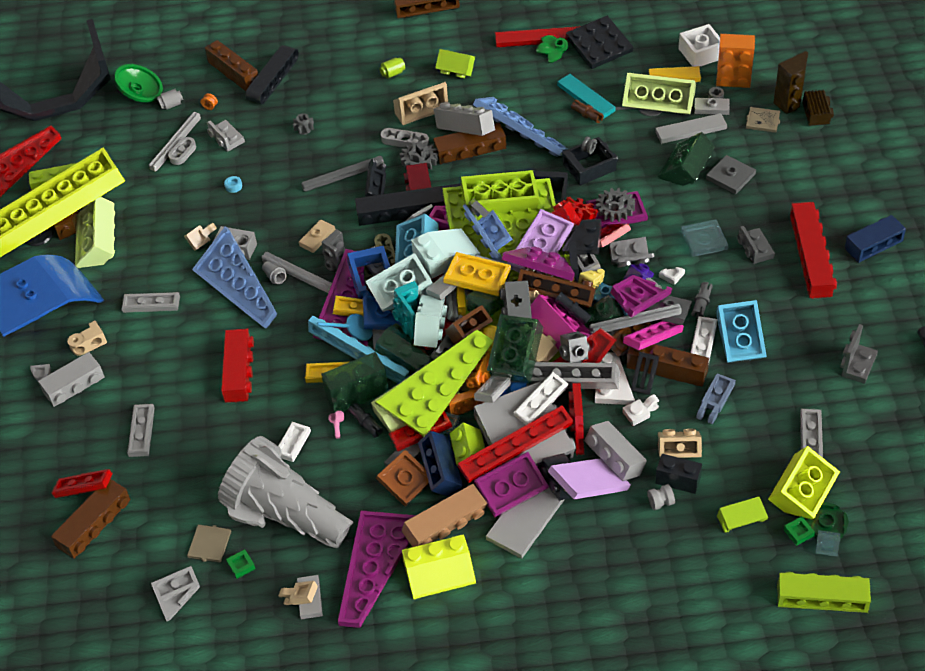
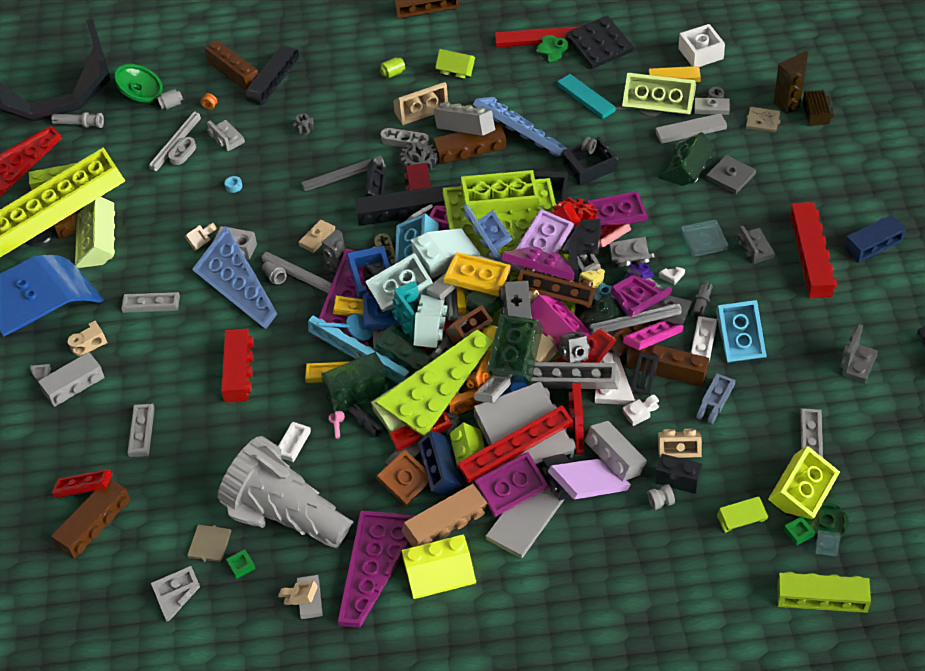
(85, 119): none -> light grey pin
(477, 208): dark grey plate -> none
(541, 399): white tile -> none
(572, 308): black pin -> none
(587, 111): reddish brown pin -> none
(613, 204): dark grey gear -> none
(735, 60): orange brick -> none

